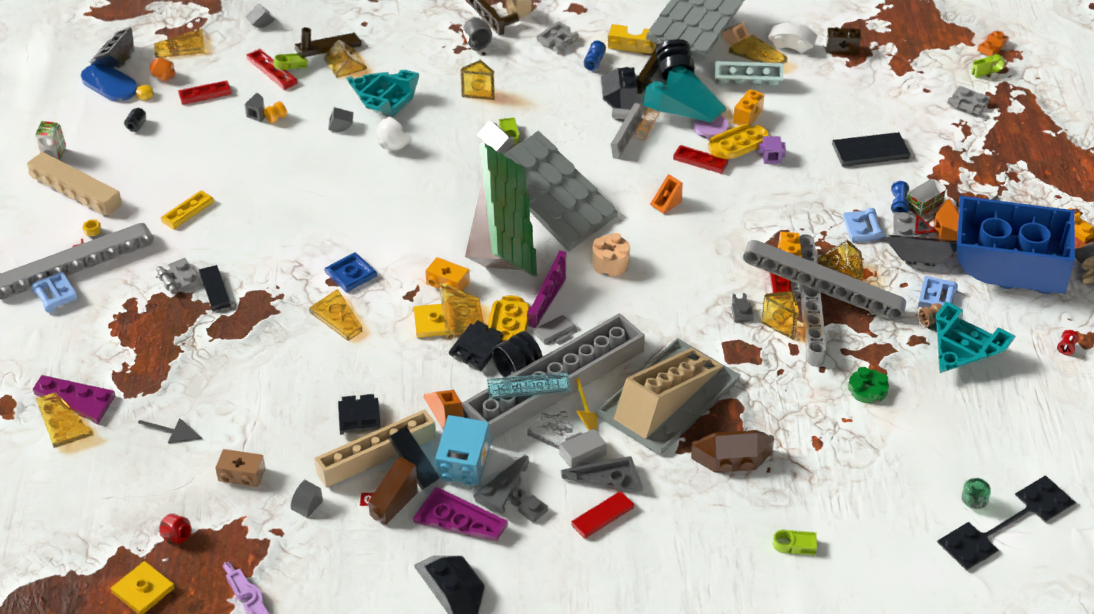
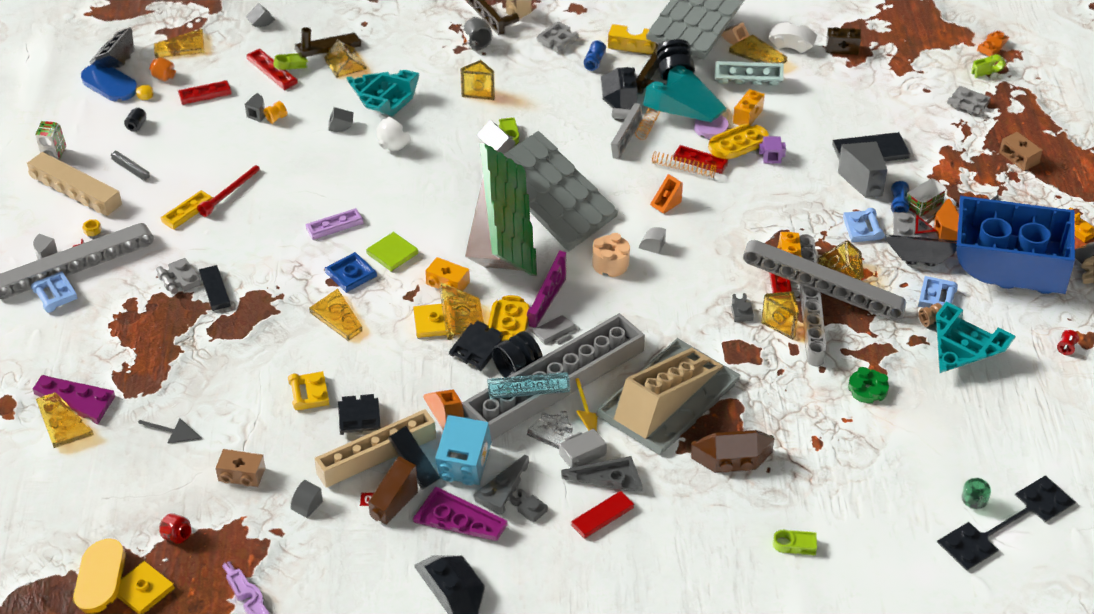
(44, 246): none -> light grey brick
(99, 575): none -> yellow tile
(130, 165): none -> dark grey axle
(206, 207): none -> red piece
(315, 389): none -> yellow plate
(334, 223): none -> lavender tile
(392, 251): none -> lime tile
(654, 240): none -> light grey brick
(710, 174): none -> light orange piece
(863, 168): none -> dark grey slope
(1020, 151): none -> medium nougat brick

